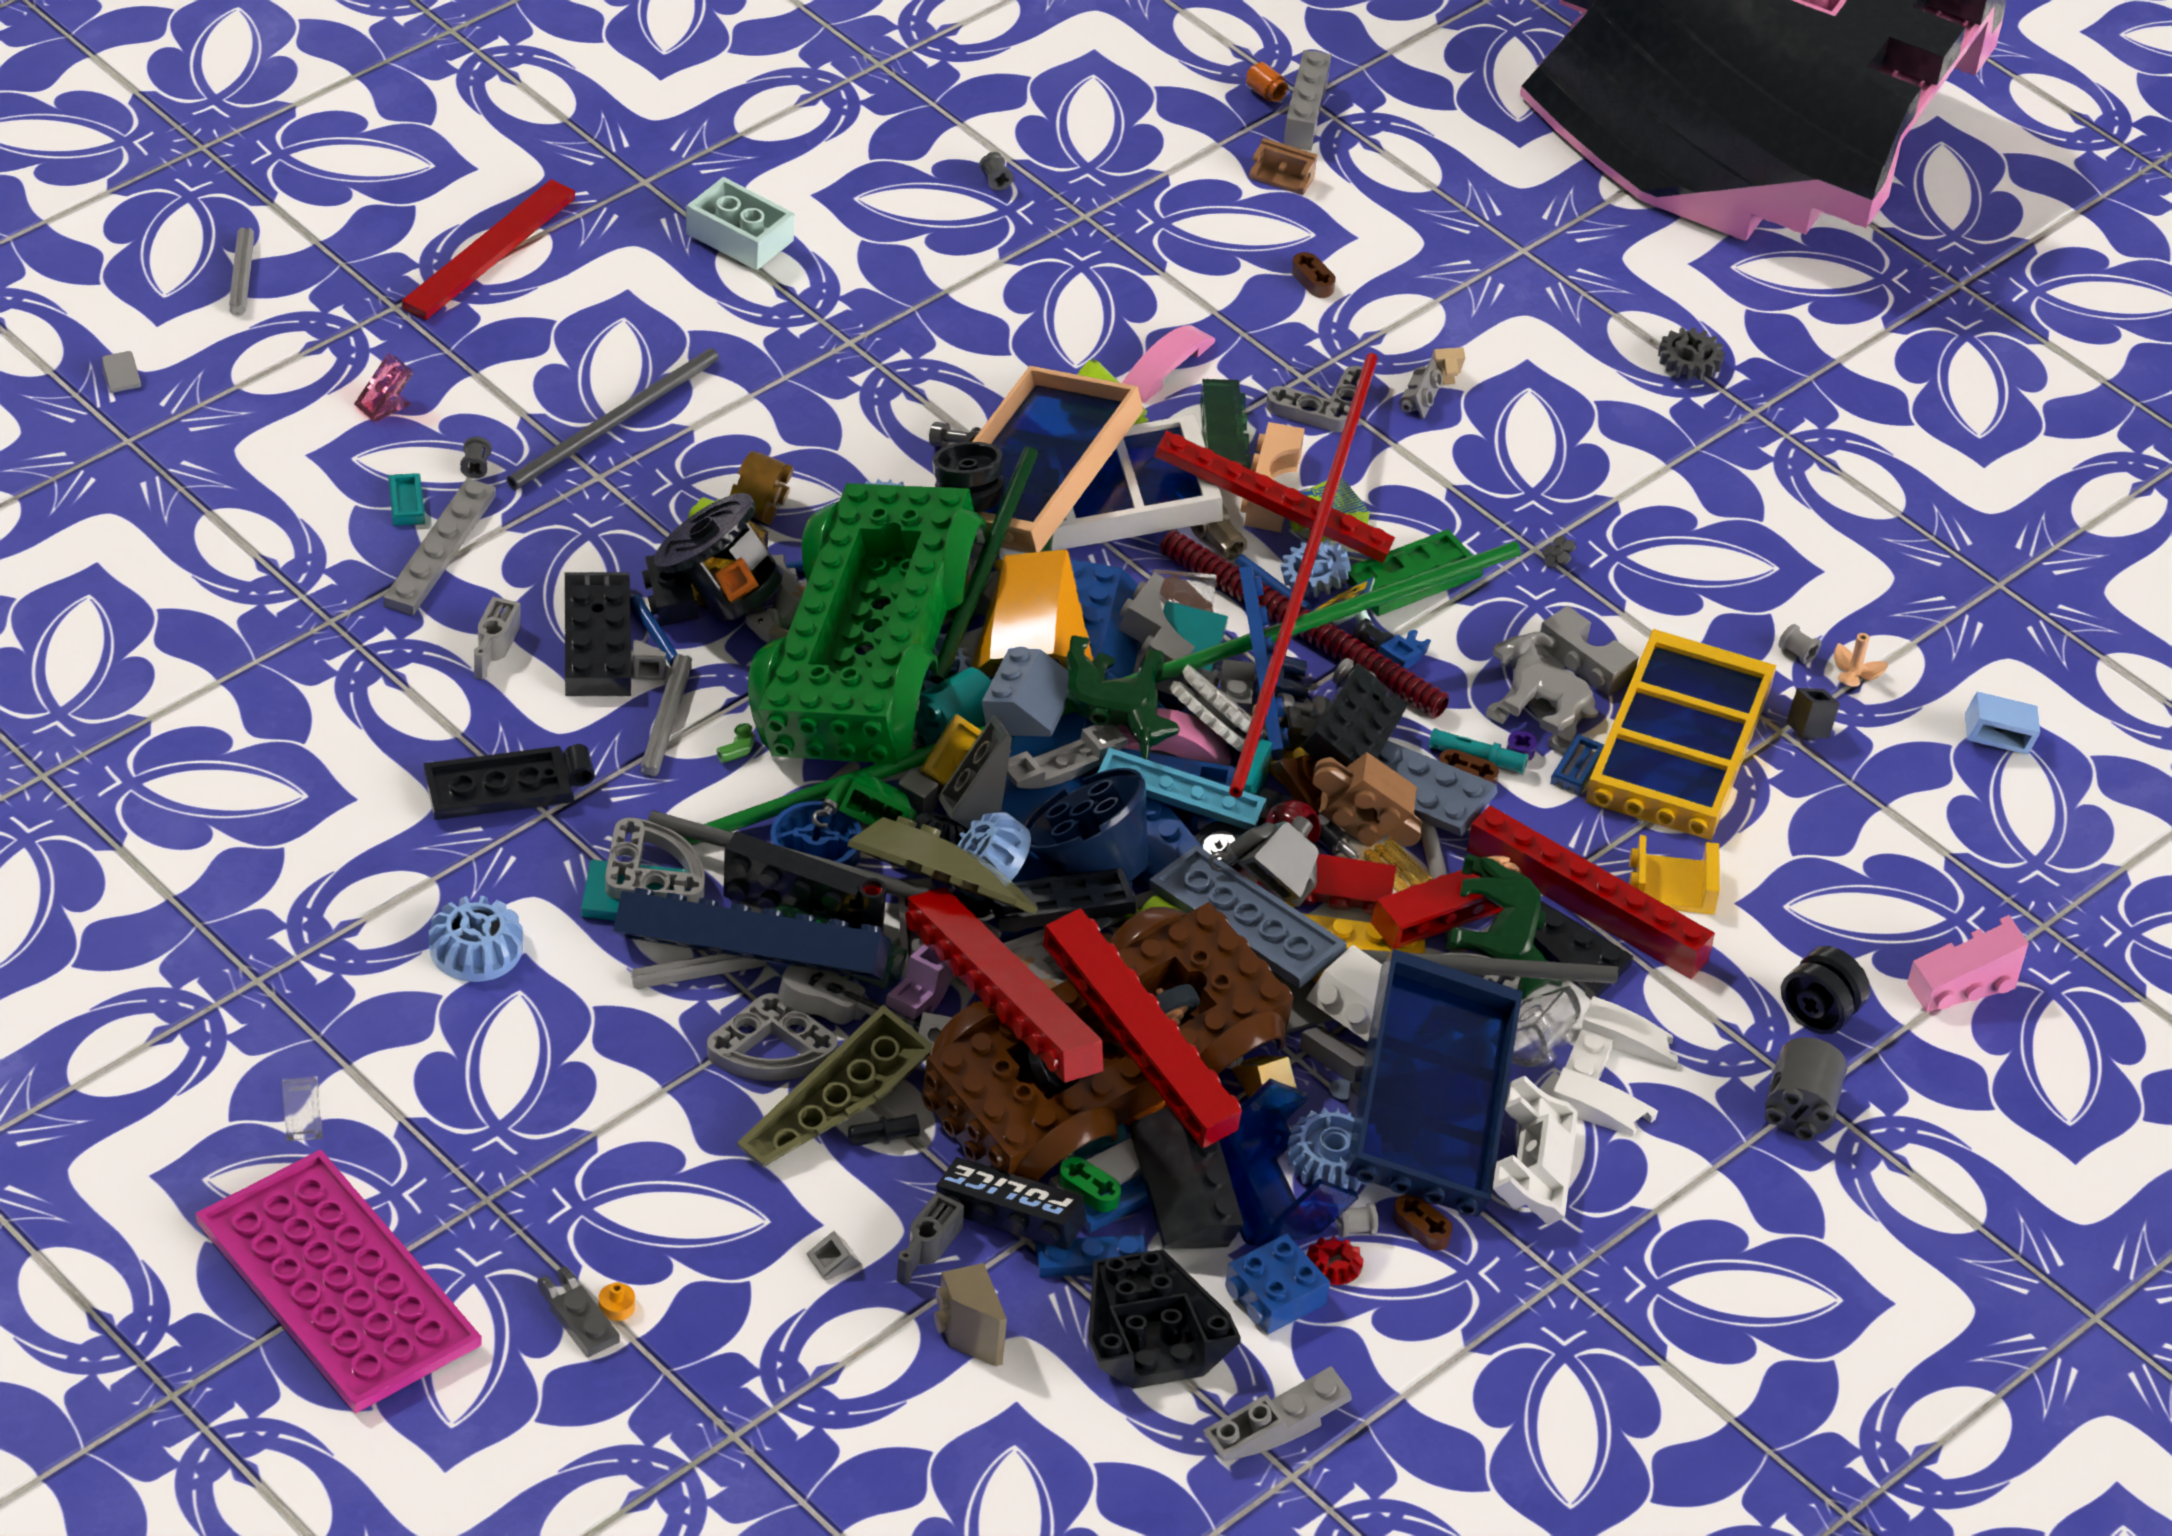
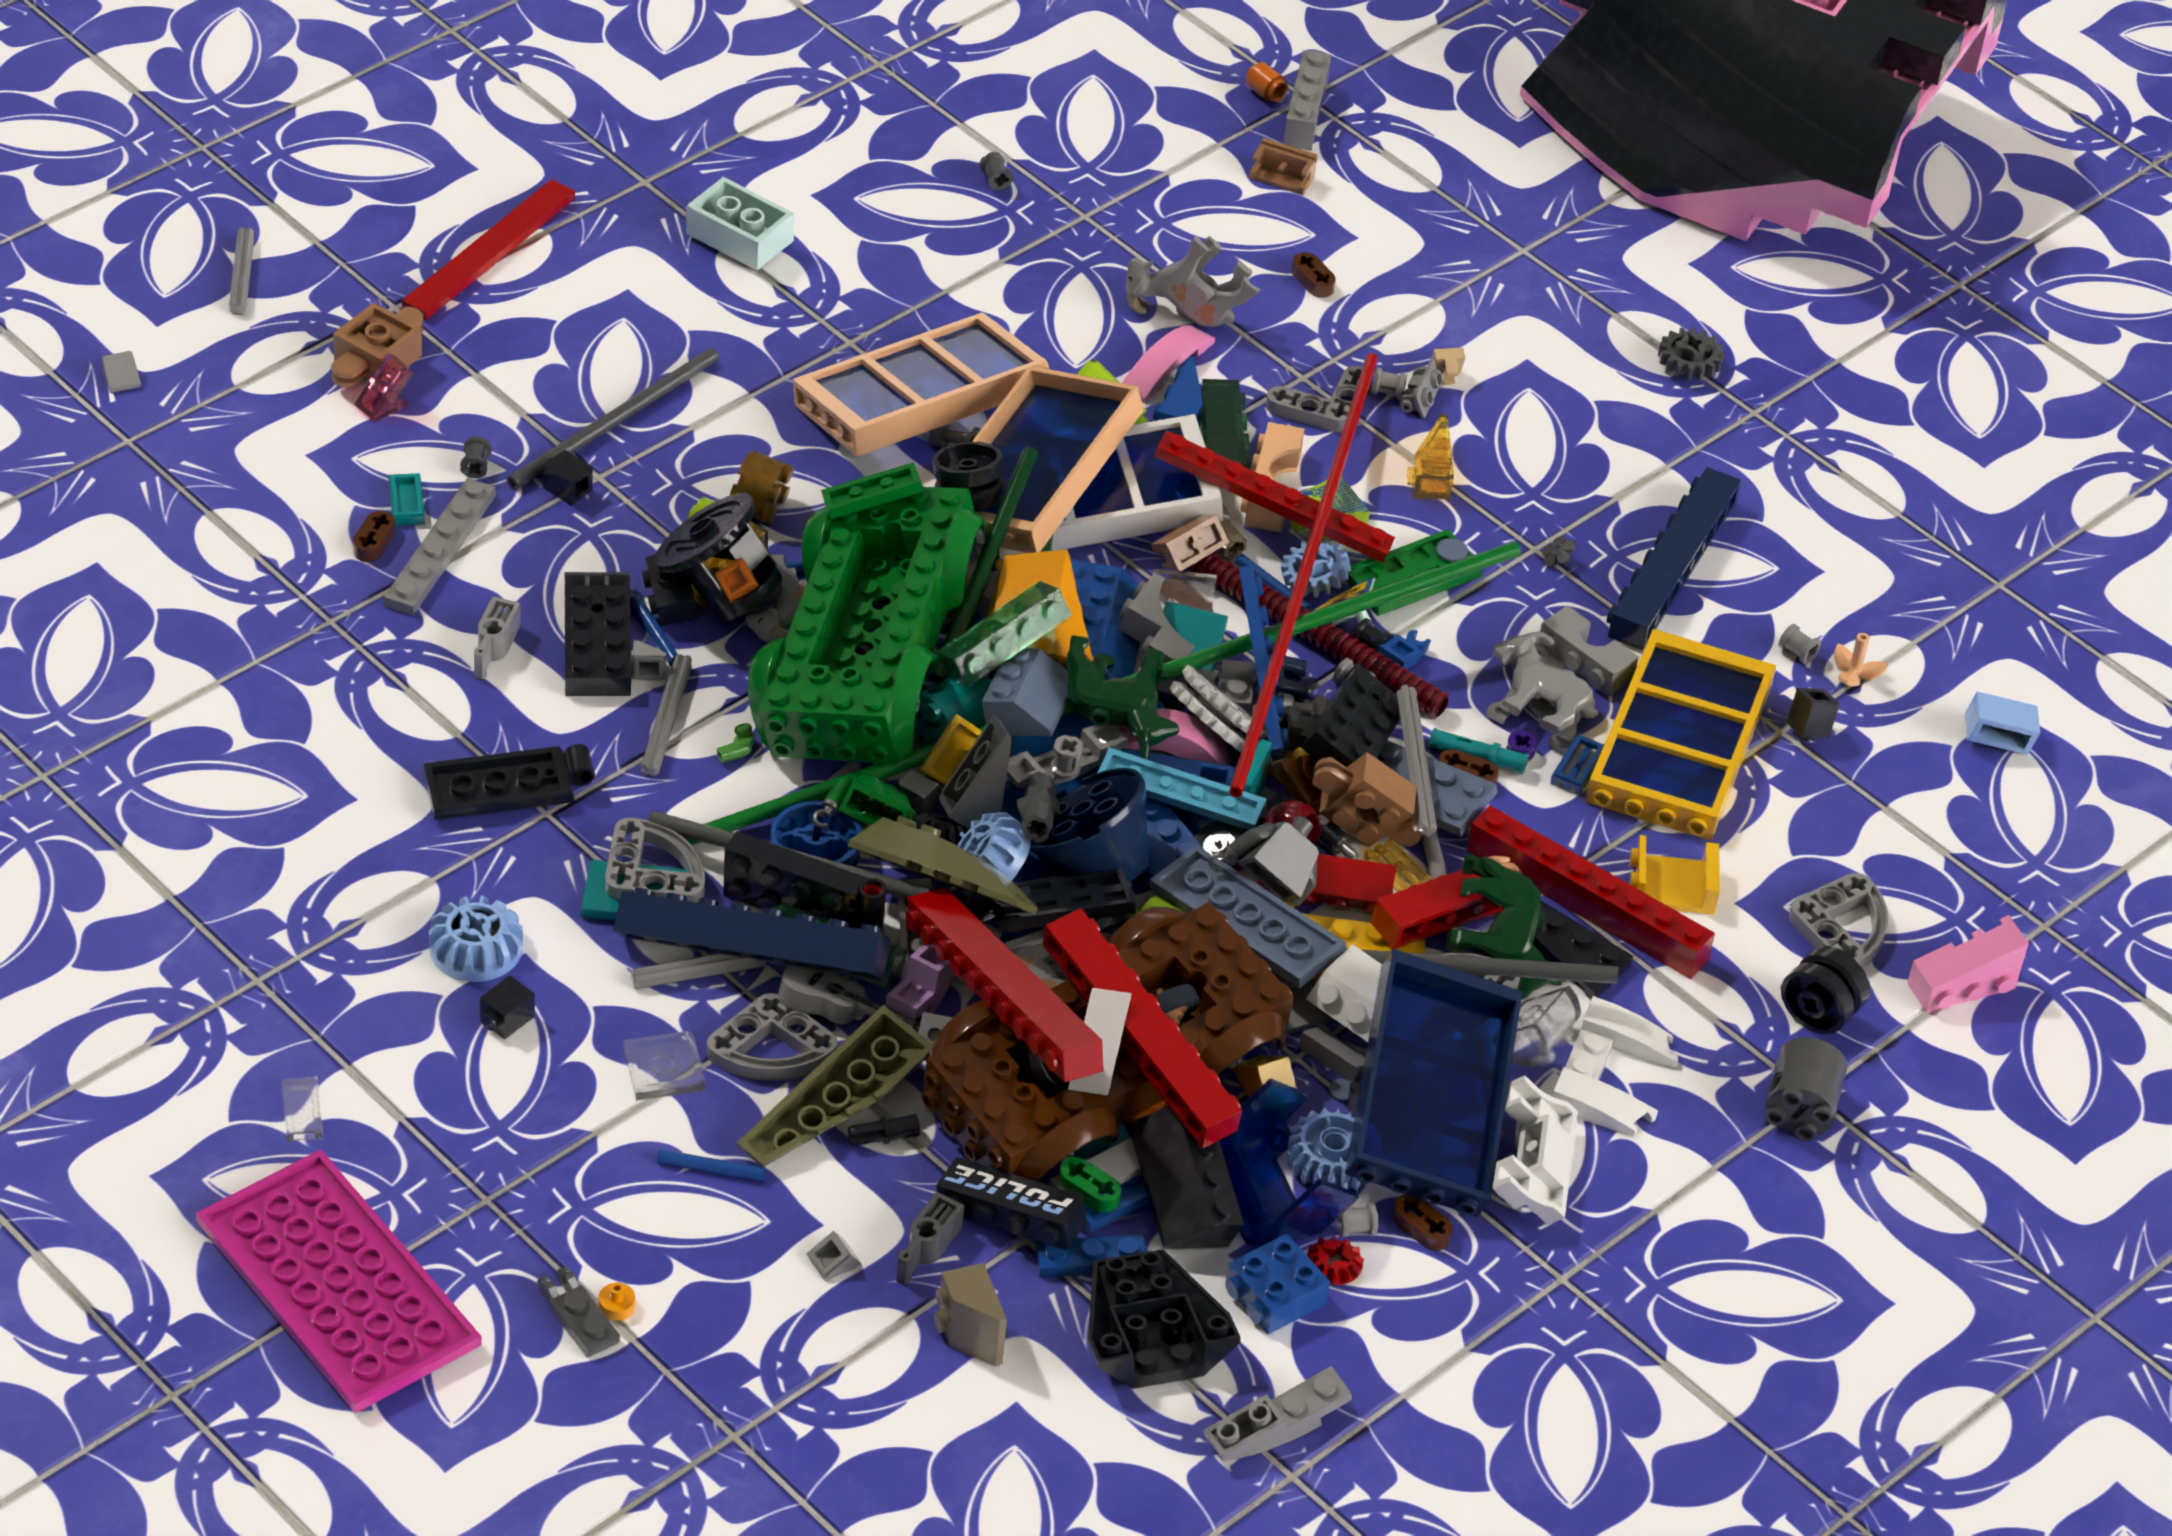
(368, 534): none -> reddish brown beam
(369, 337): none -> medium nougat brick
(507, 1007): none -> black brick
(567, 477): none -> black brick
(664, 1065): none -> clear tile
(711, 1165): none -> blue bar
(872, 490): none -> green plate
(915, 384): none -> window
(1004, 633): none -> clear green brick
(1038, 807): none -> dark grey piece
(1067, 753): none -> light grey bush
(1106, 1017): none -> white sticker
(1183, 396): none -> blue slope
(1189, 288): none -> light grey animal
(1191, 542): none -> medium nougat hinge
(1389, 383): none -> light grey bush
(1416, 760): none -> light grey axle
(1433, 465): none -> clear yellow slope
(1452, 550): none -> sand blue piece
(1673, 558): none -> dark blue brick
(1823, 915): none -> light grey beam

